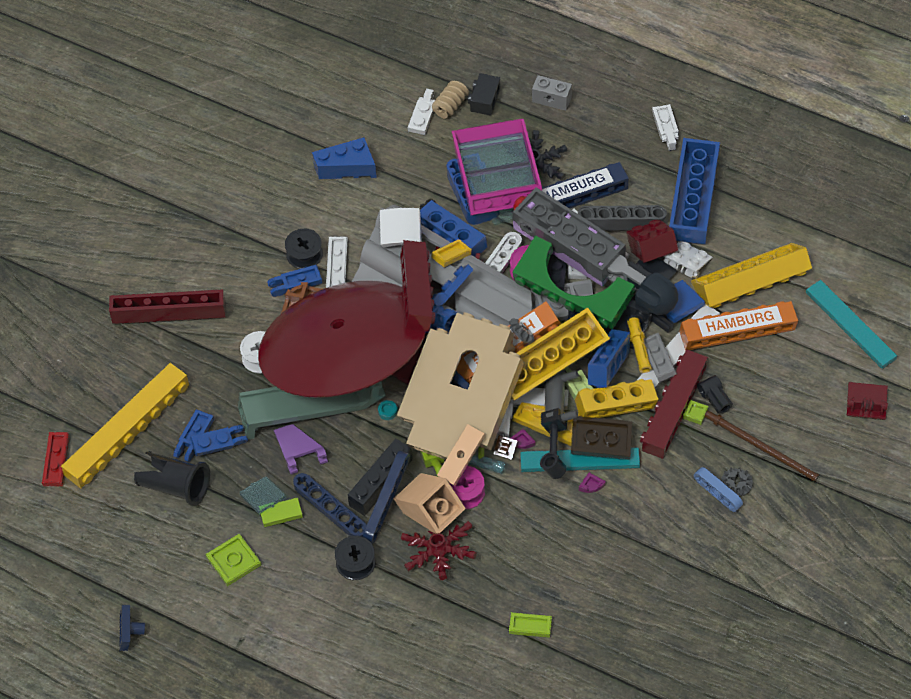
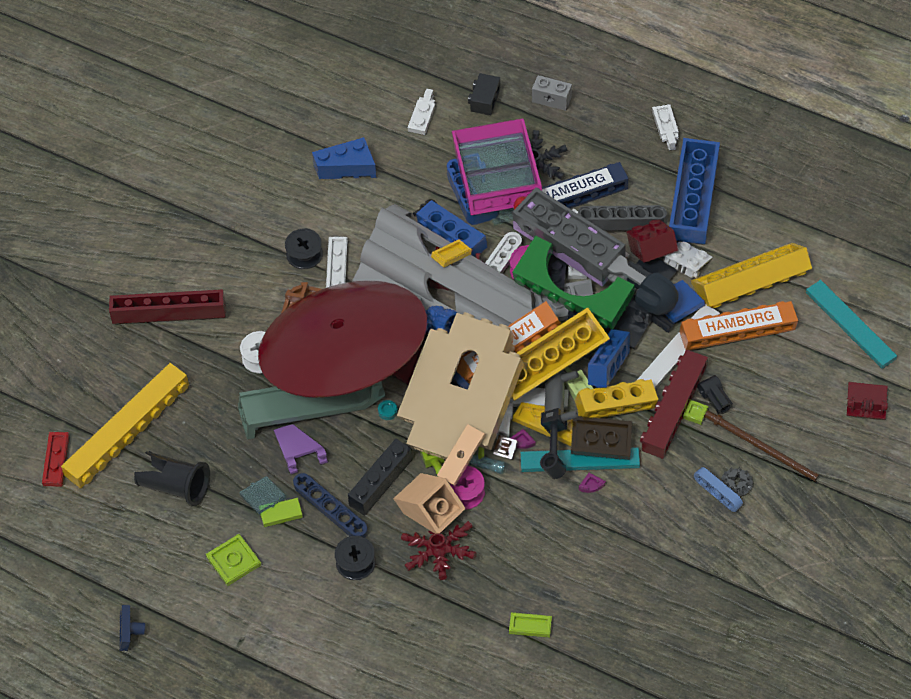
(198, 424): blue hinge -> none
(217, 440): blue hinge -> none
(294, 278): blue hinge -> none
(386, 496): dark blue beam -> none
(399, 225): white slope -> none
(416, 286): dark red brick -> none
(450, 99): tan piece -> none
(450, 287): blue hinge -> none
(521, 331): dark grey gear -> none
(637, 338): yellow pin -> none
(659, 357): light grey tile -> none

